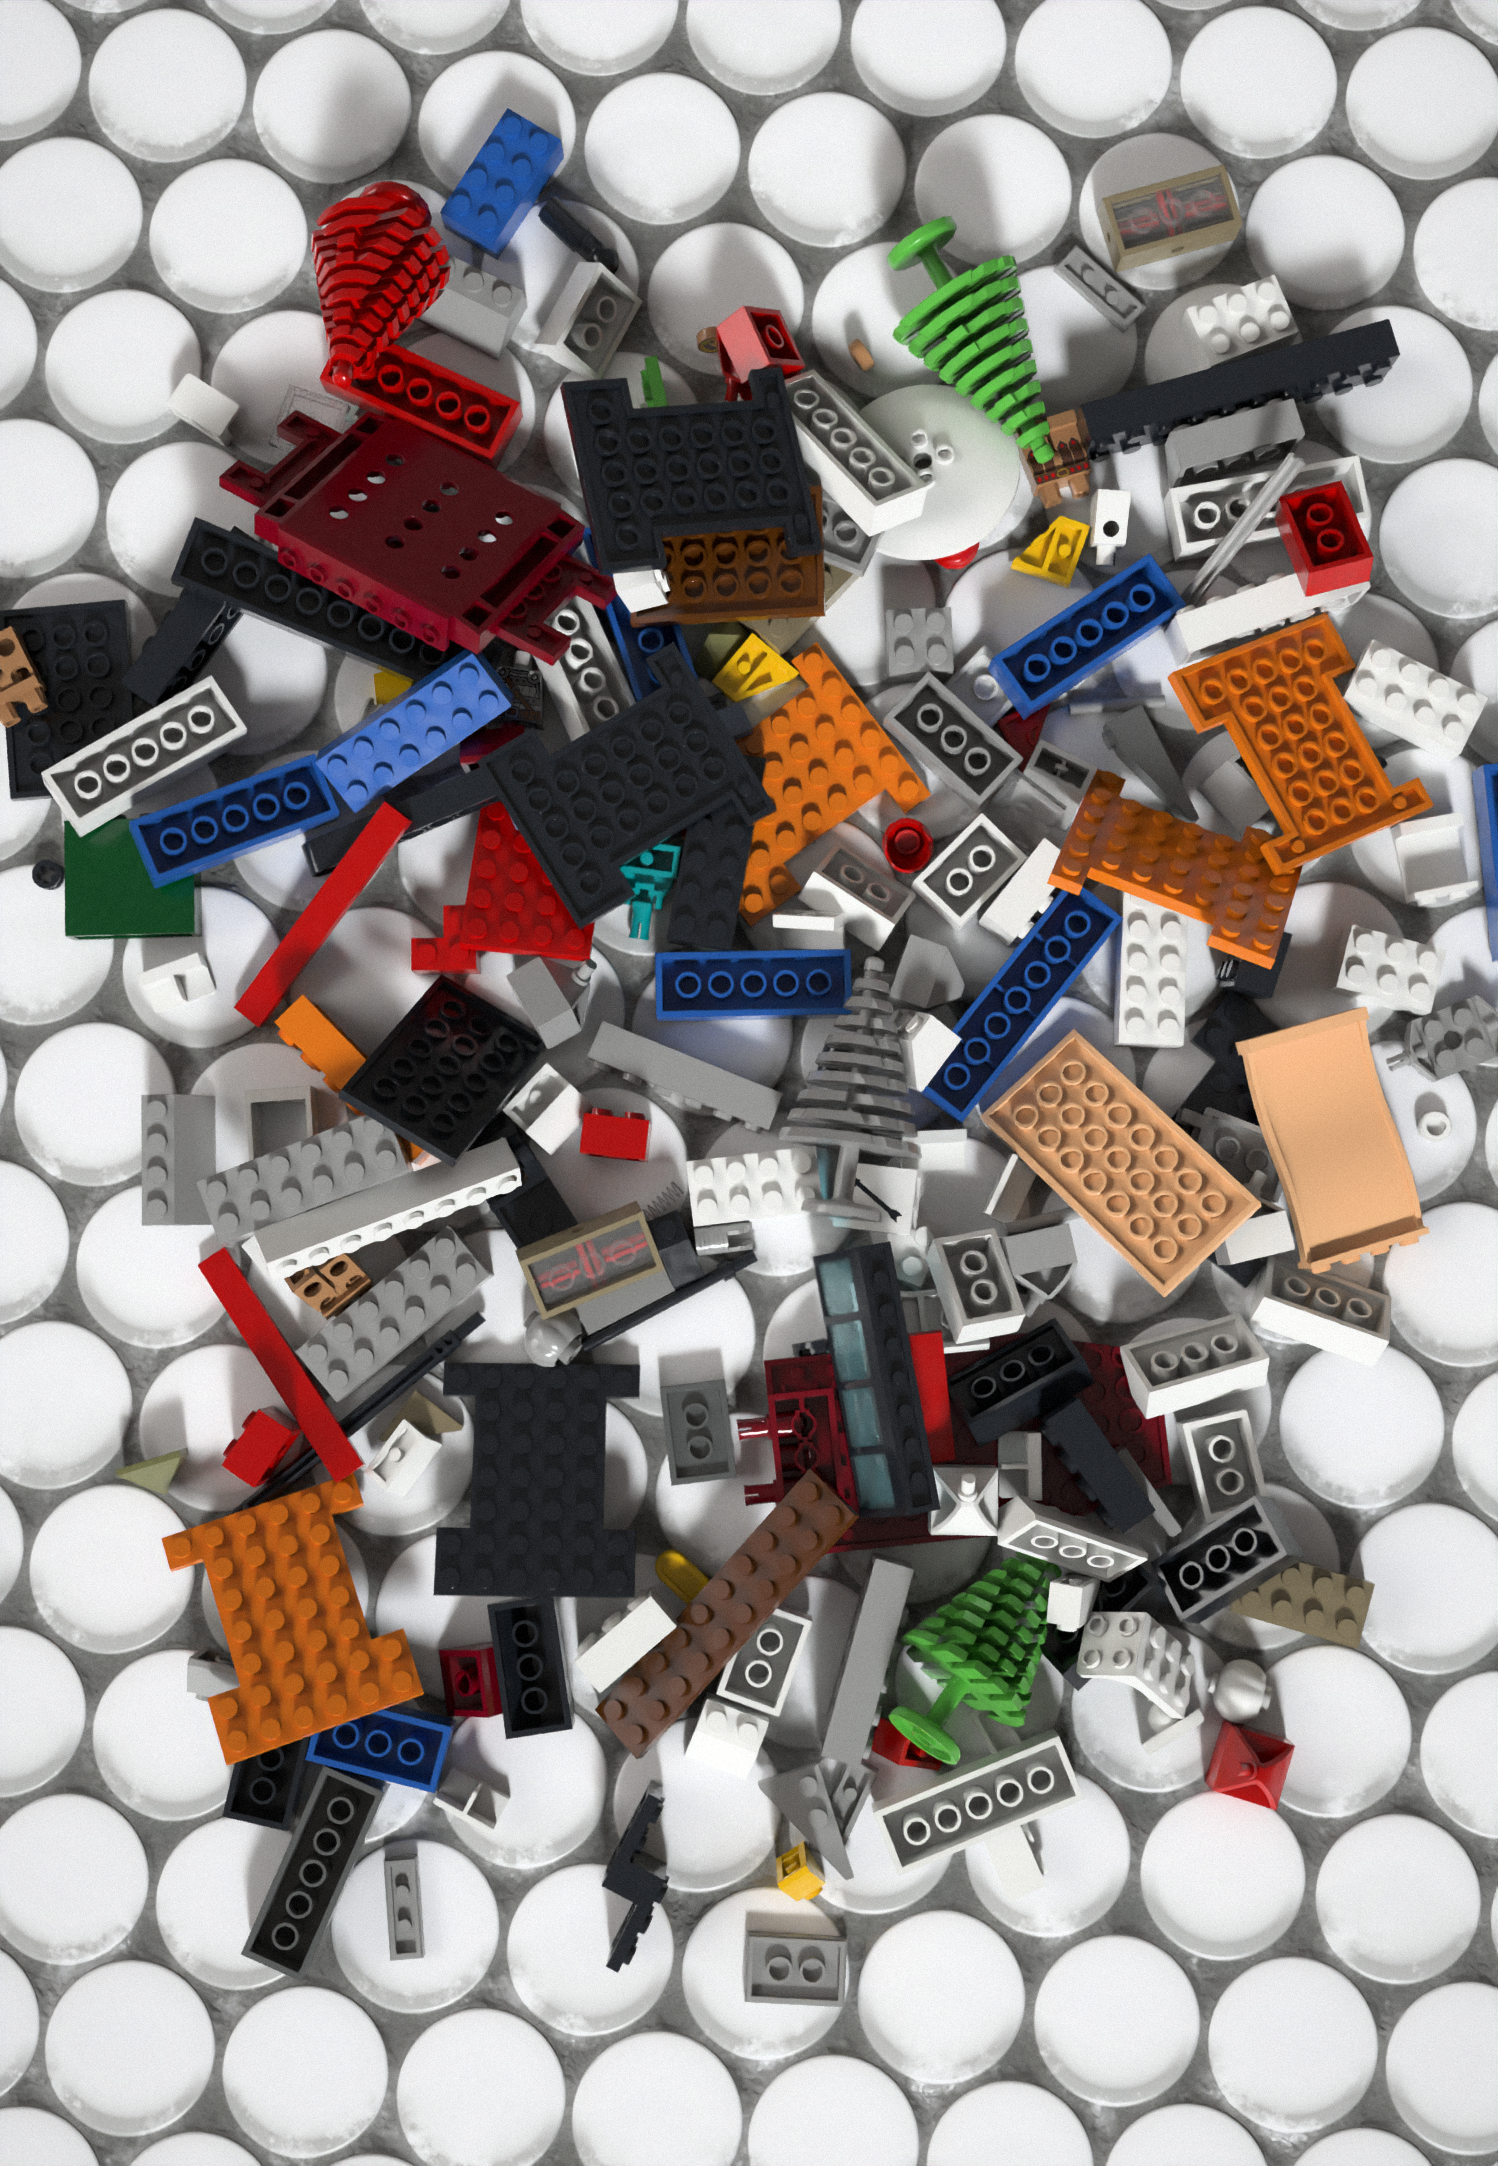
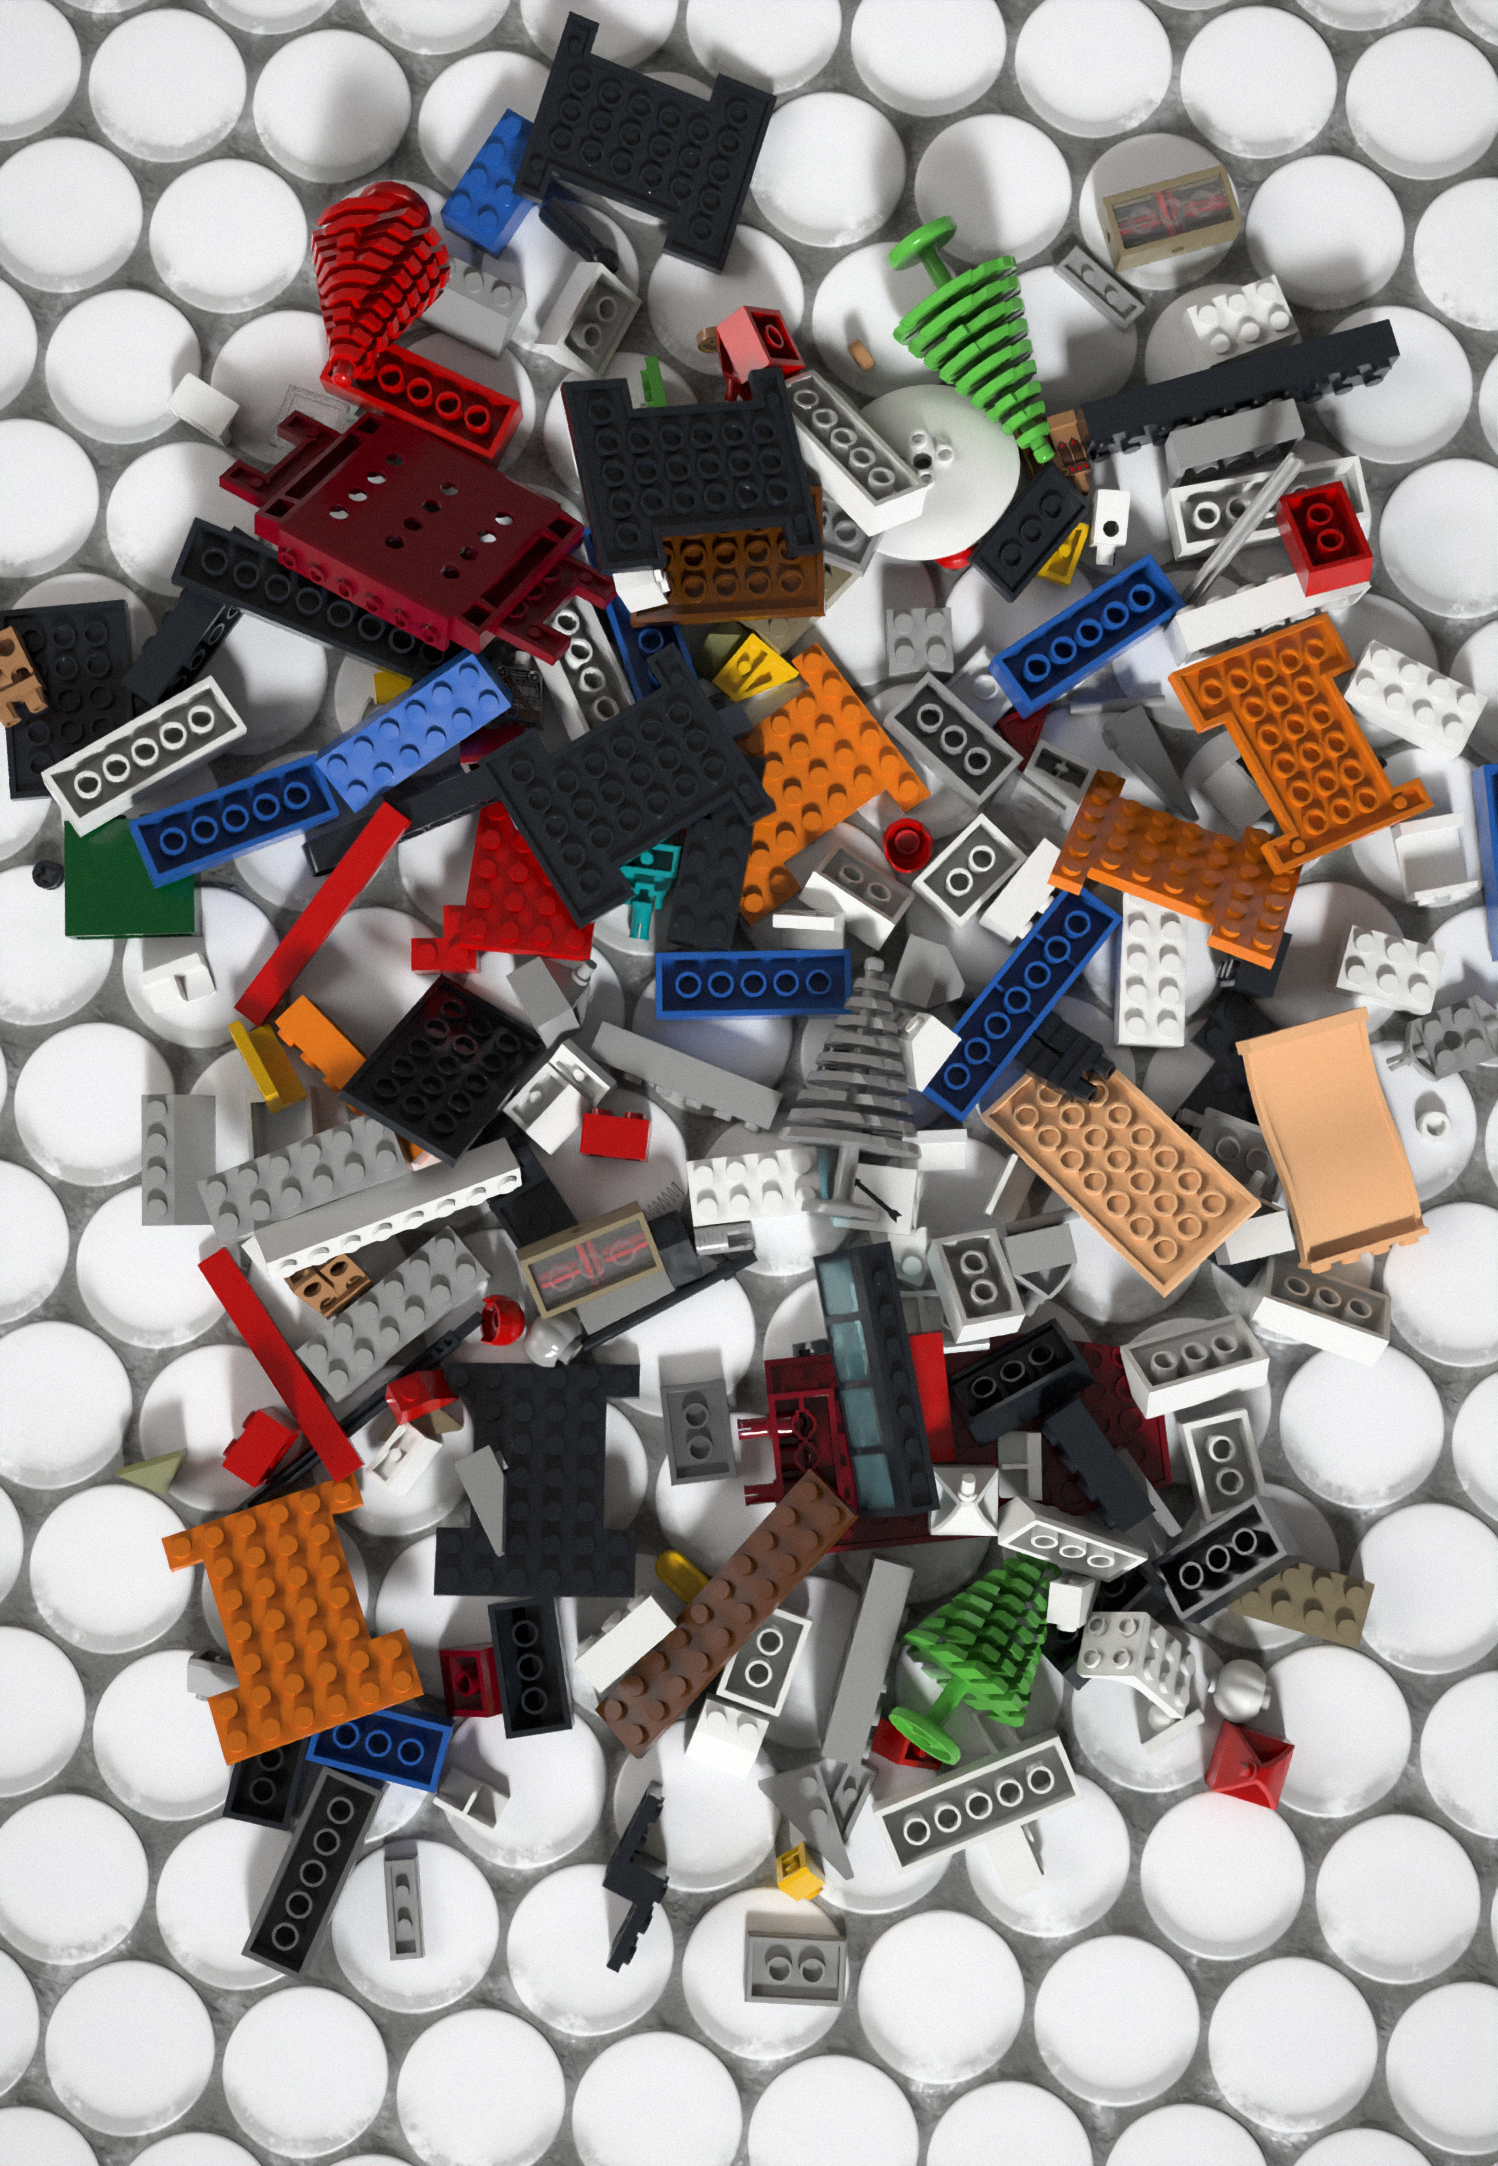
(268, 1066): none -> yellow panel
(418, 1395): none -> red slope
(486, 1487): none -> light grey slope
(503, 1320): none -> red hair
(582, 1072): none -> white panel
(647, 145): none -> black piece
(1029, 532): none -> black tile
(1064, 1059): none -> black hips

